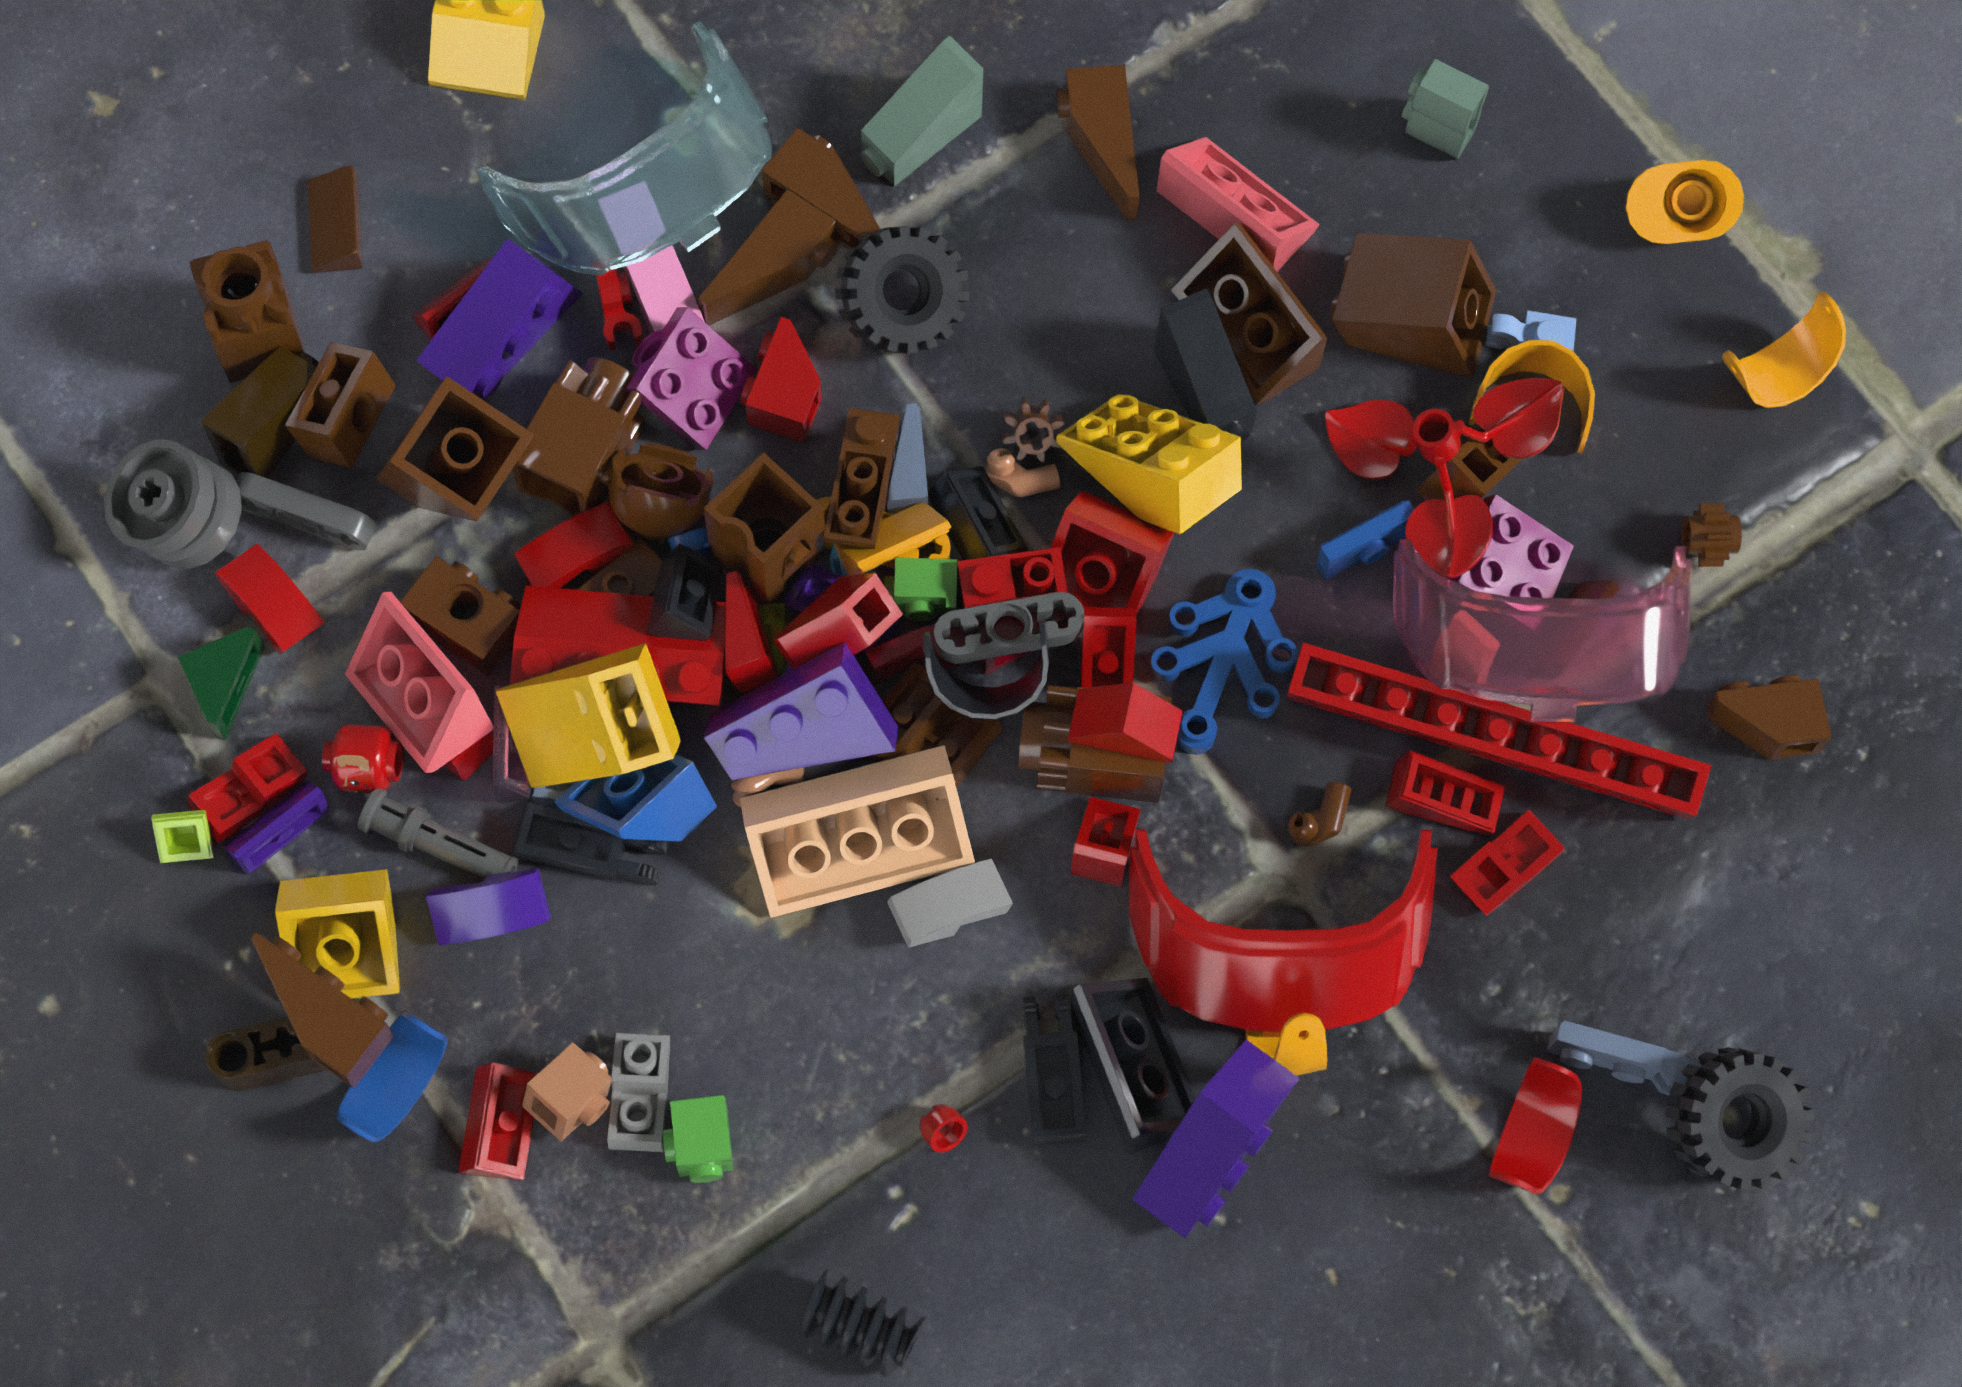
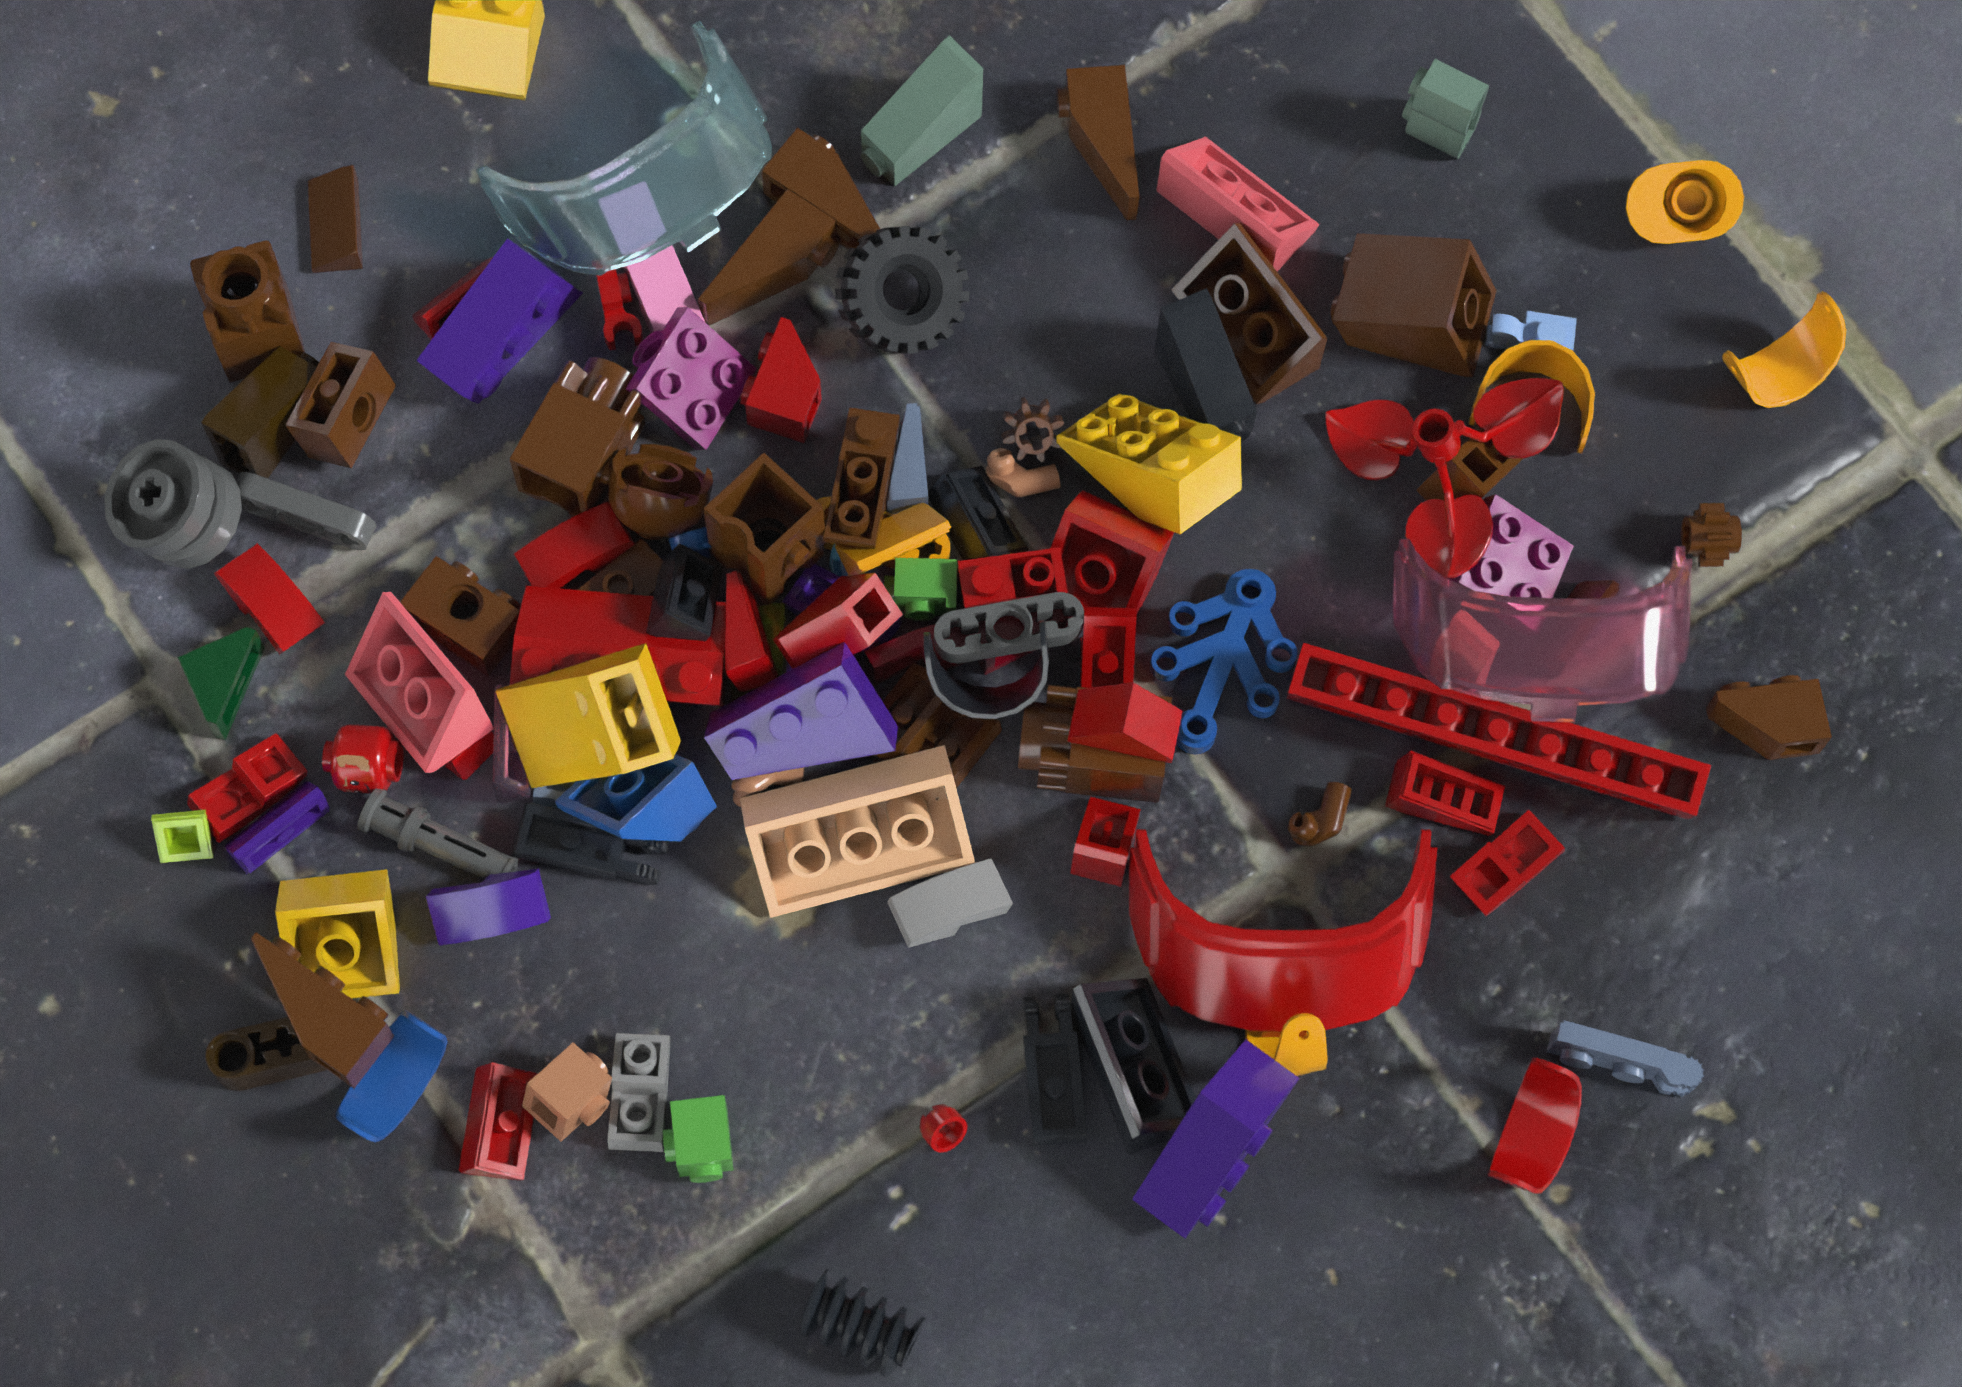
(455, 454): reddish brown slope -> none
(1365, 541): blue plate -> none
(1774, 1124): black tyre -> none

